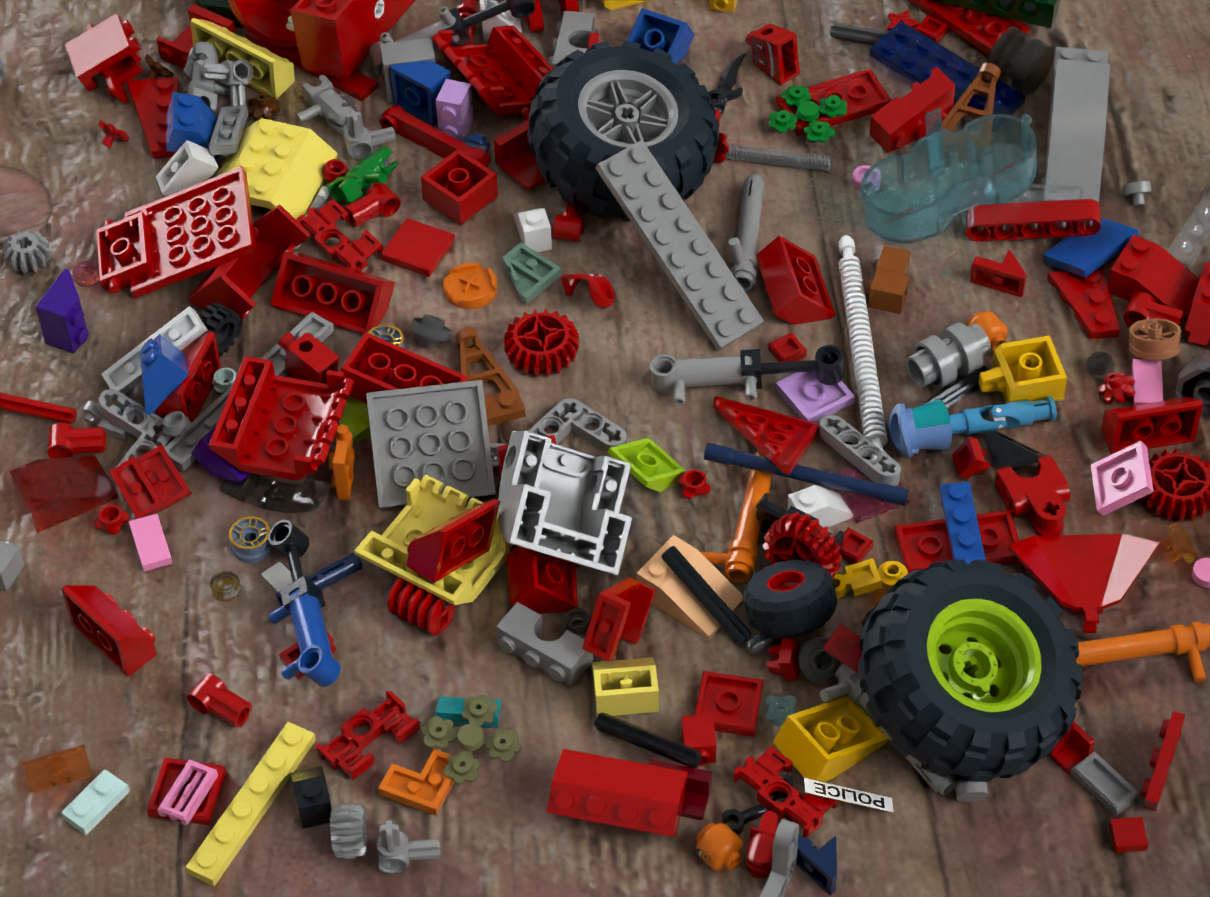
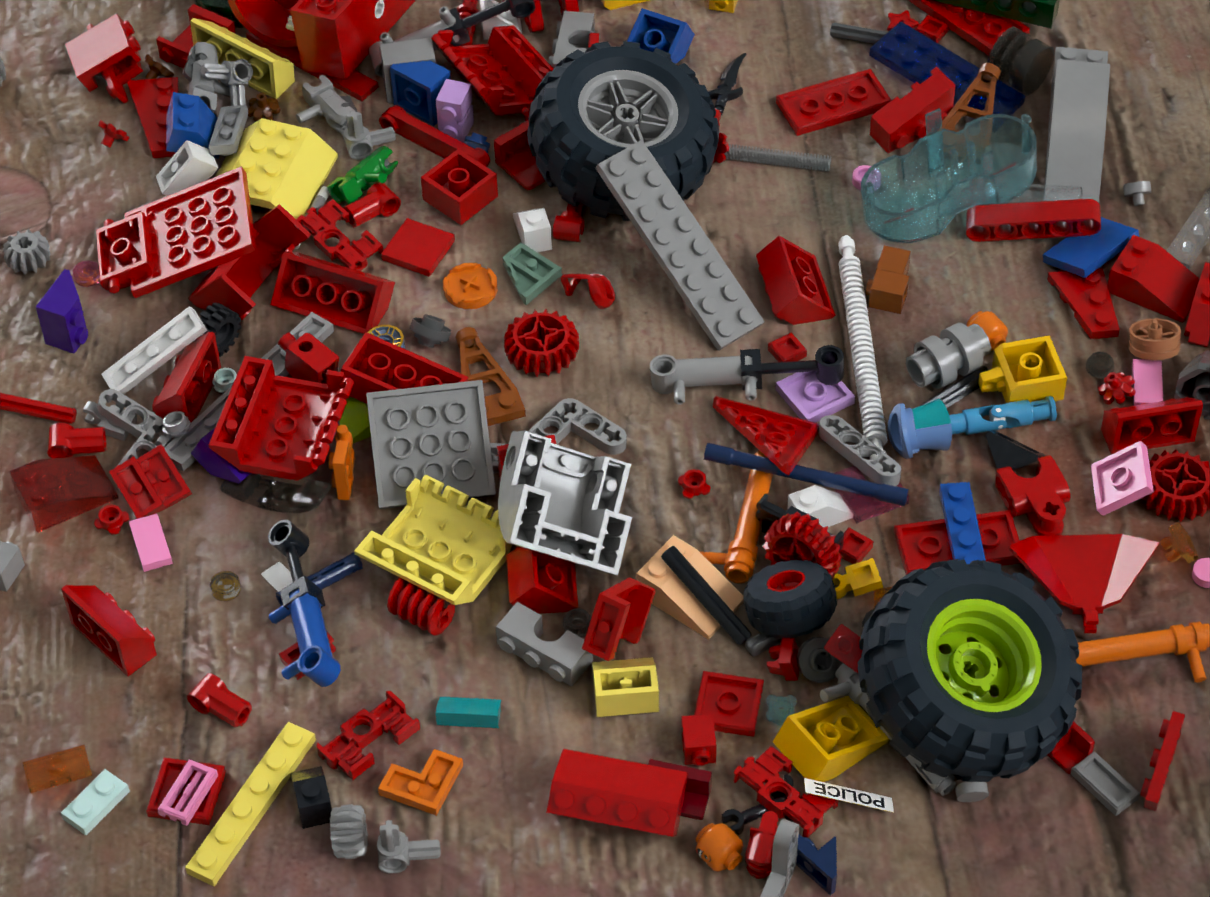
(162, 371): blue slope -> none
(241, 538): sand blue wheel -> none
(334, 169): red plate -> none
(453, 542): red slope -> none
(470, 738): olive plant -> none
(648, 463): lime slope -> none
(648, 740): black axle -> none
(744, 246): light grey cylinder -> none
(775, 52): red torso -> none
(807, 111): green plant -> none
(888, 567): yellow plate -> none
(970, 458): red tile -> none
(1004, 276): red slope -> none
(1128, 834): red tile -> none
(1143, 307): red piece -> none

